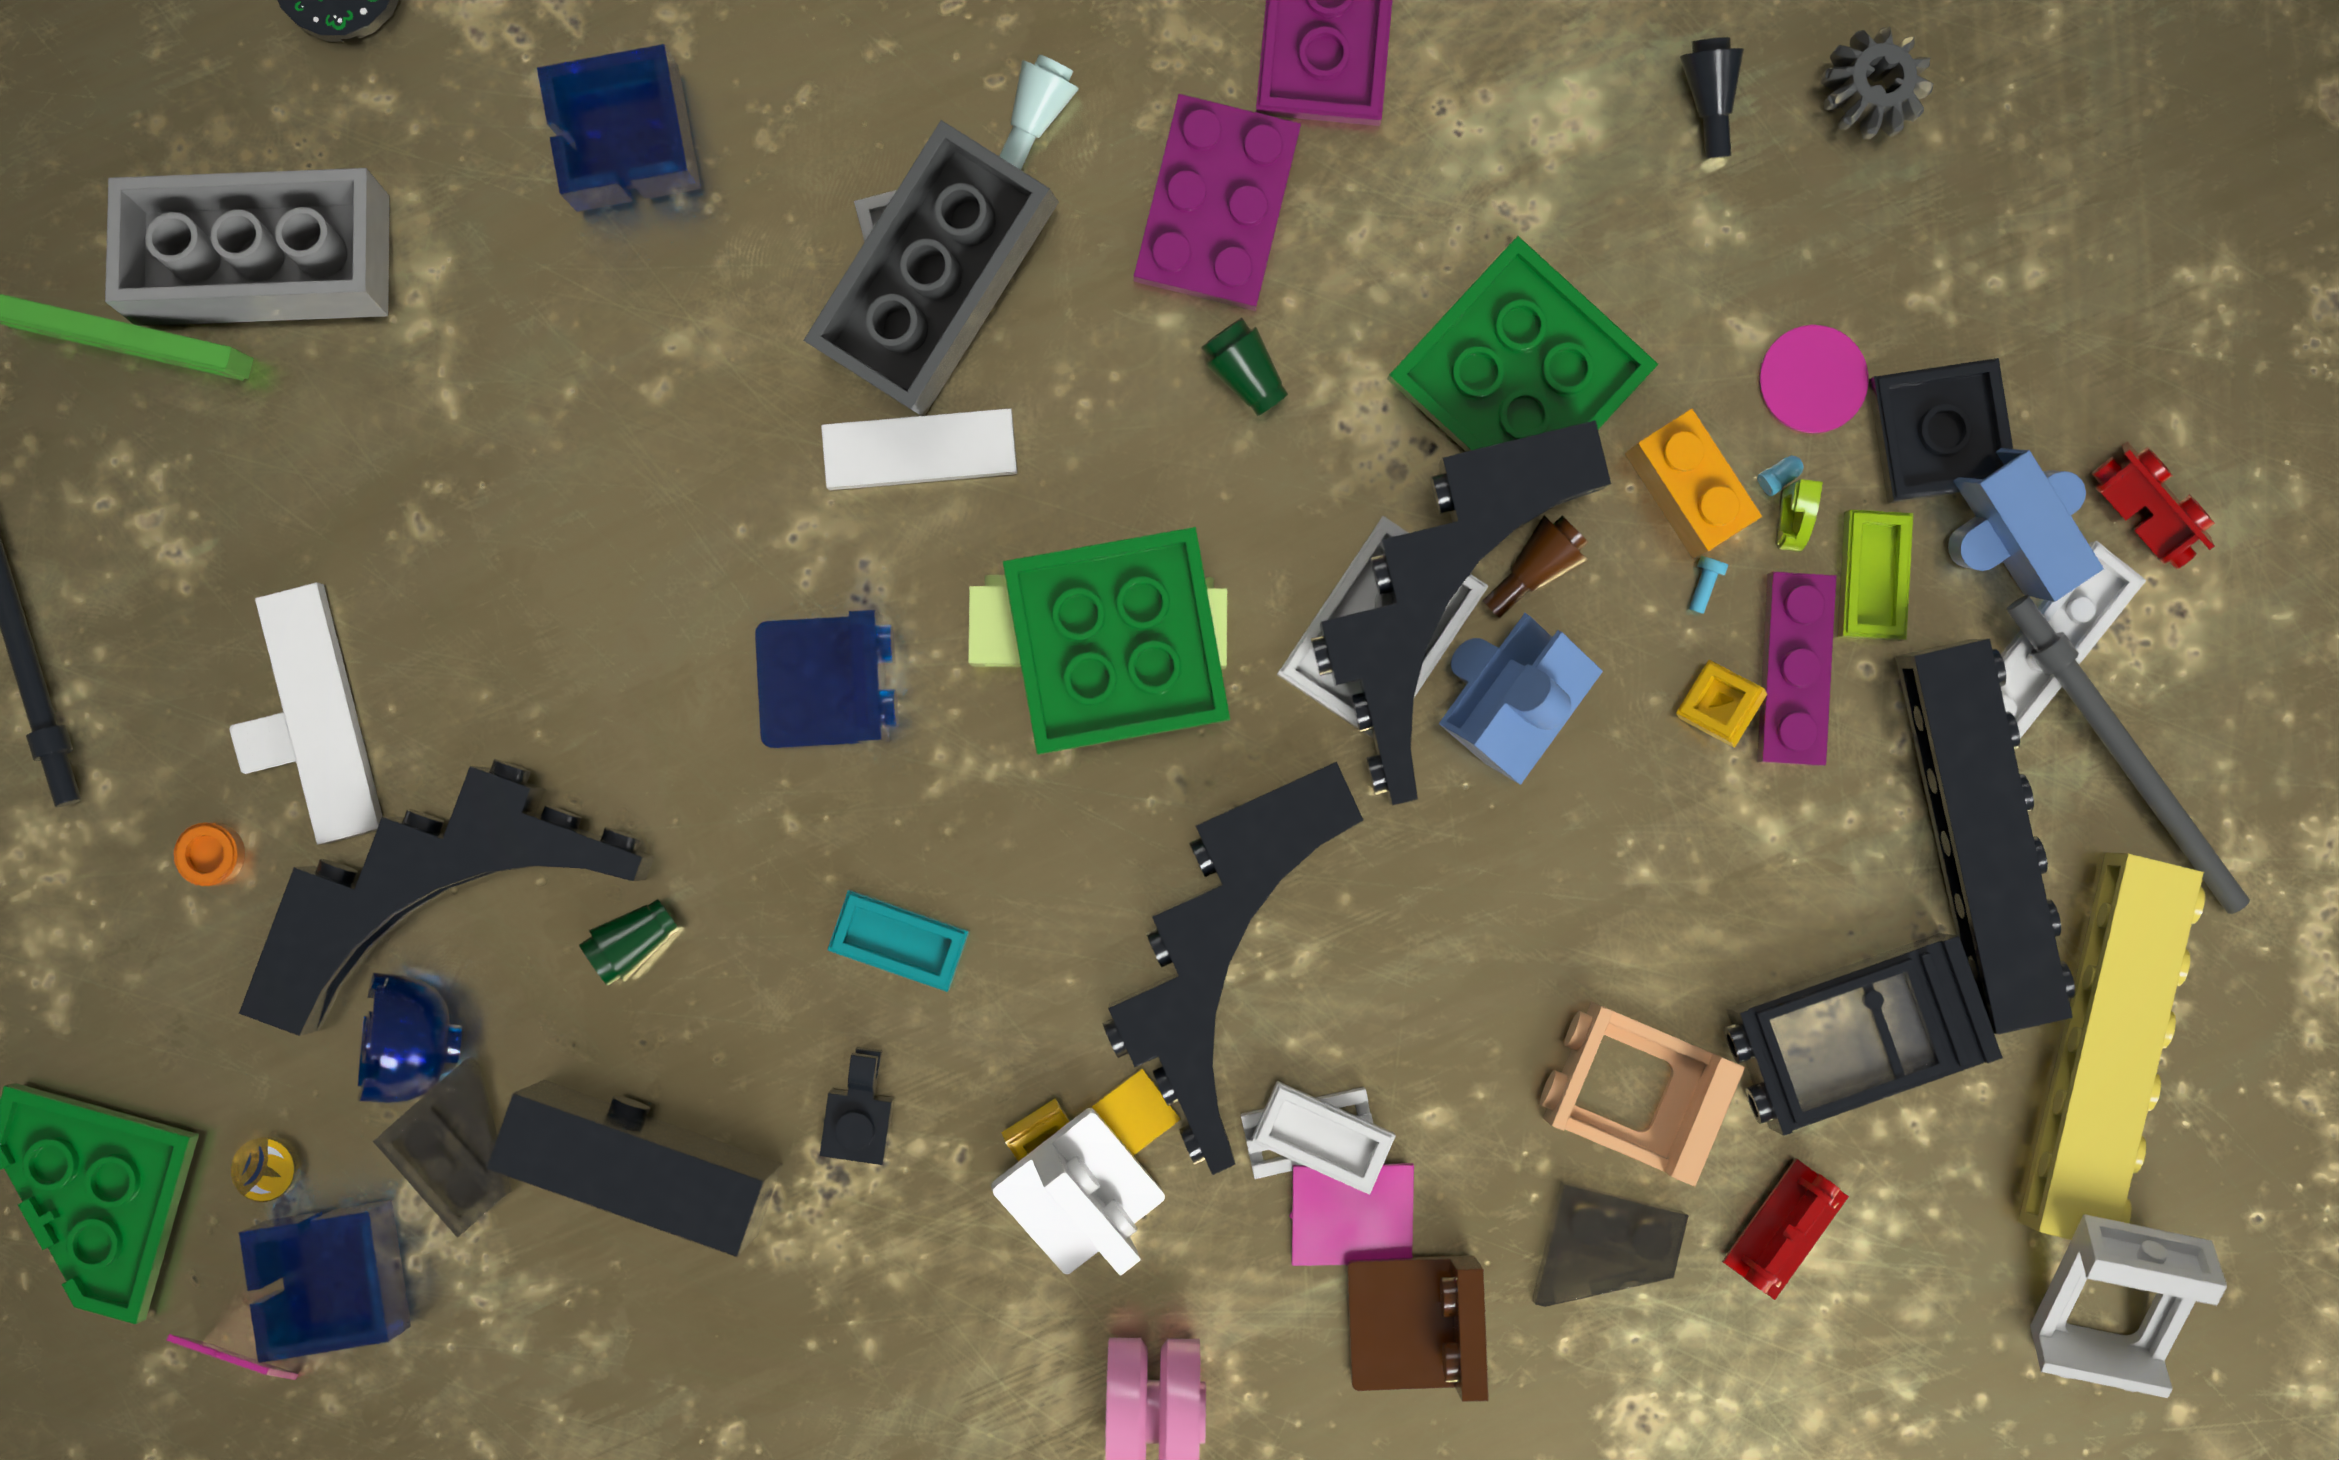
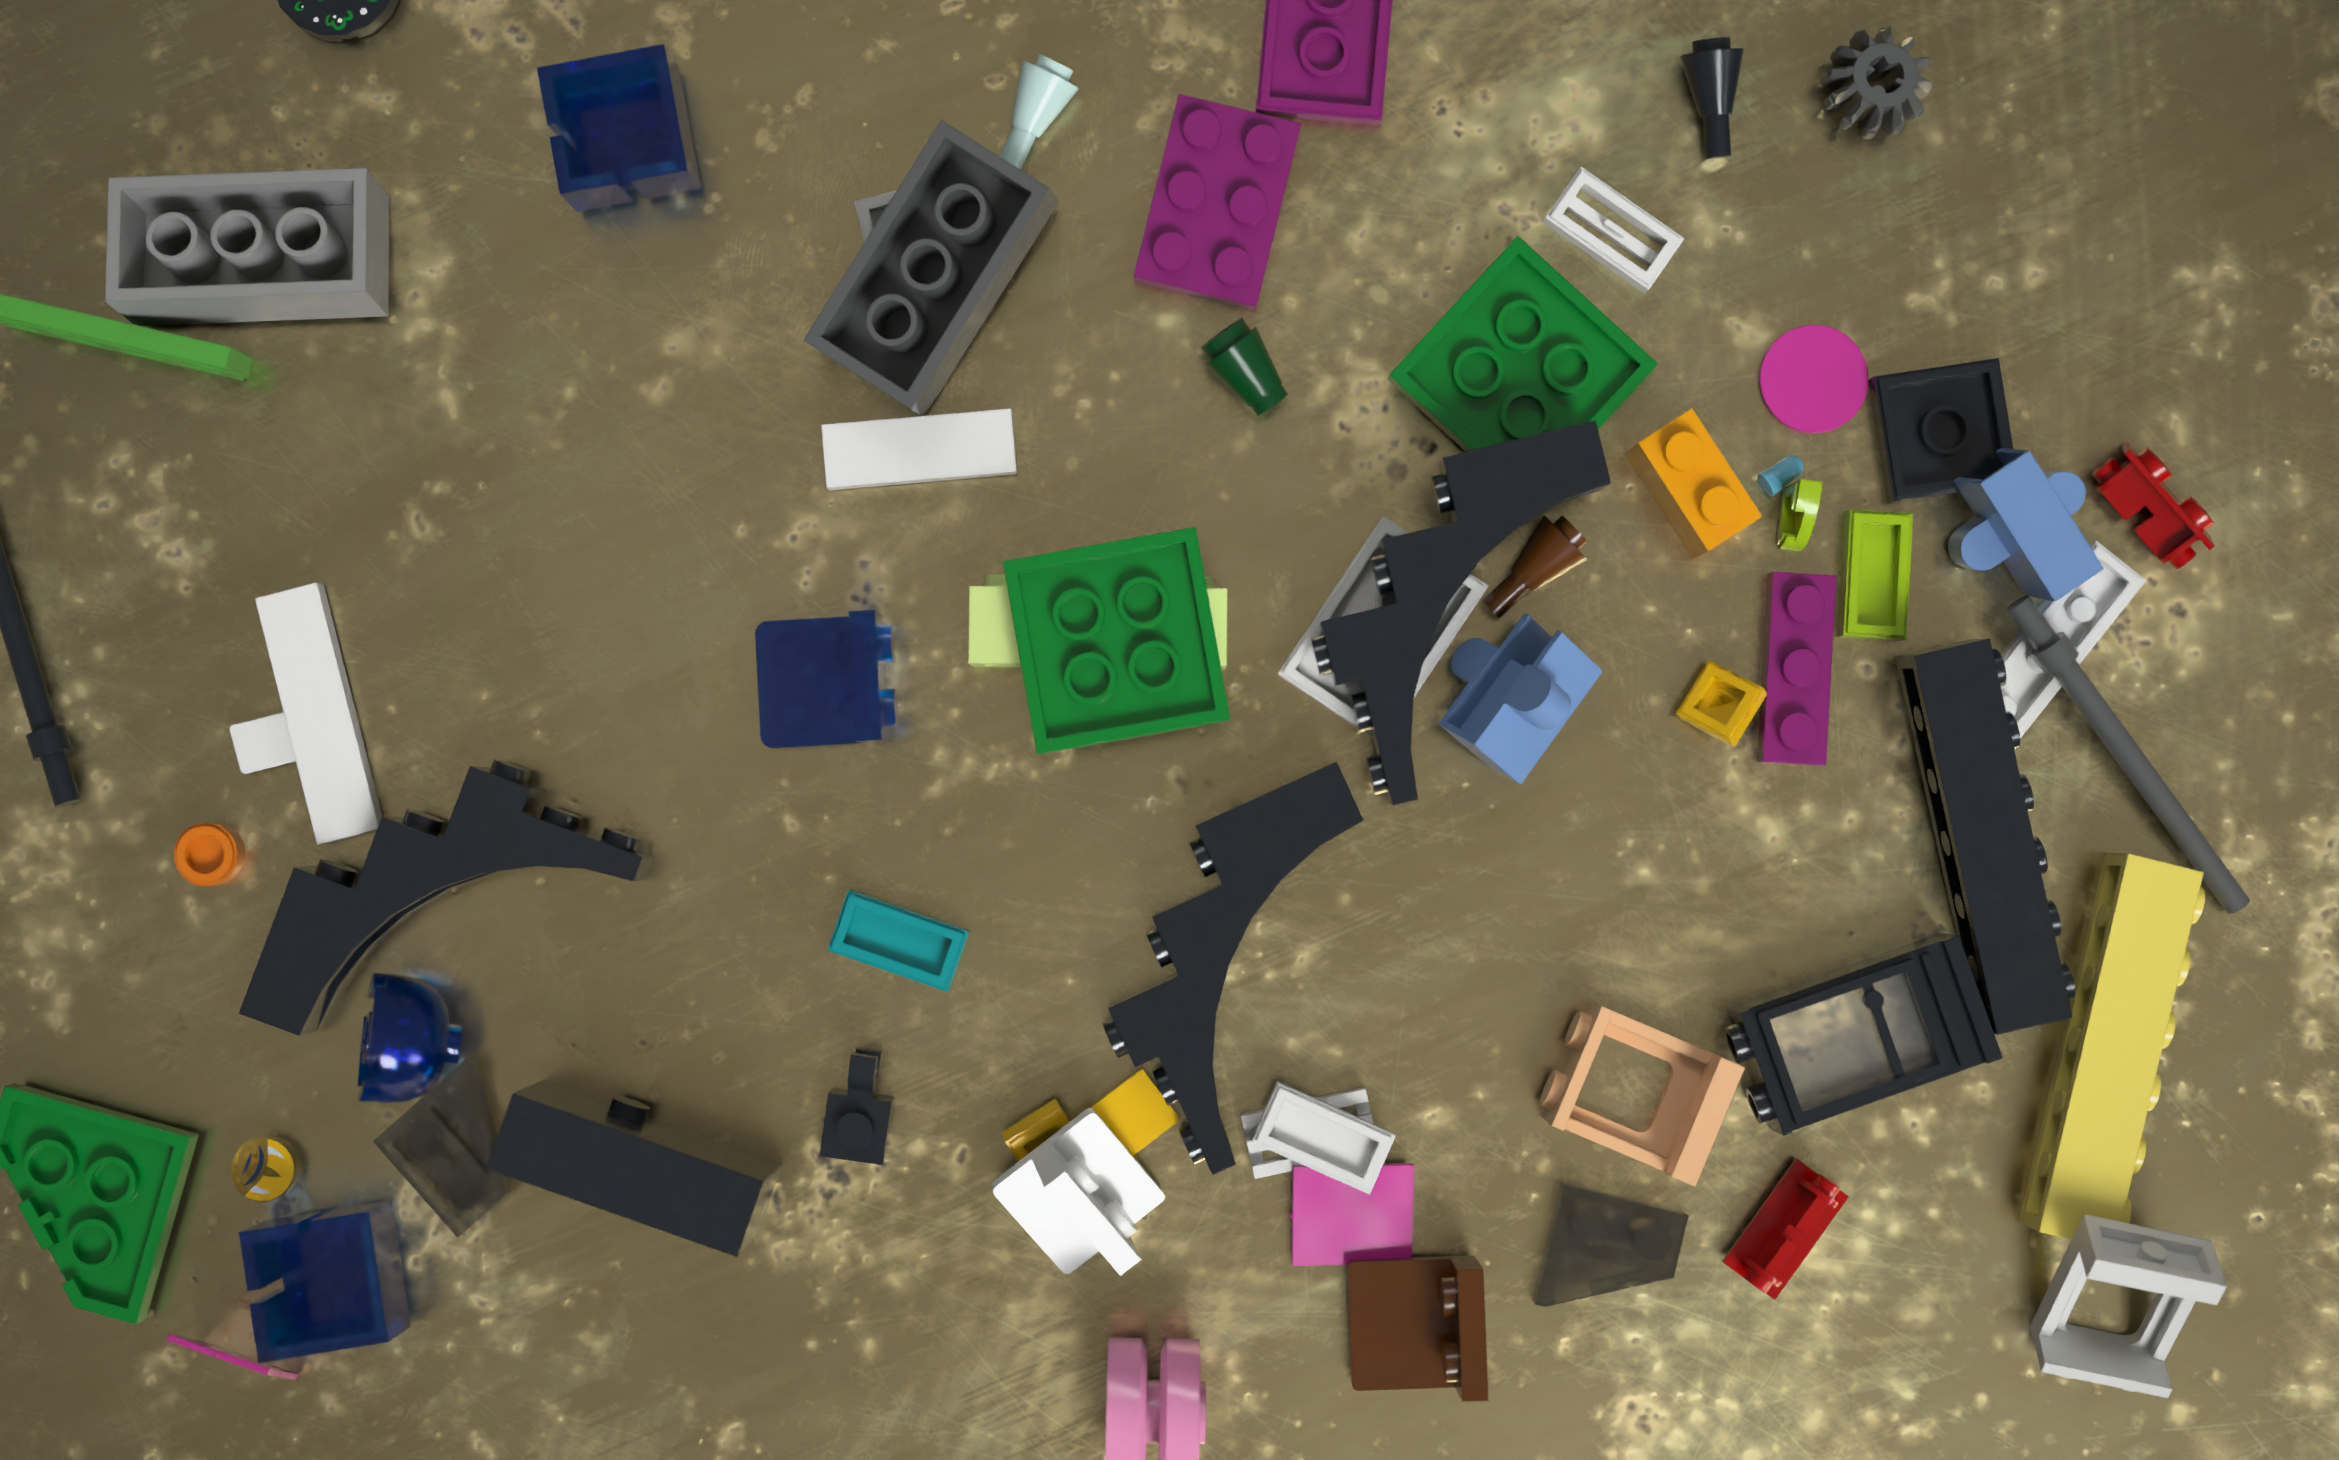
(628, 941): dark green cone -> none
(1598, 249): none -> white tile
(1705, 585): medium azure piece -> none

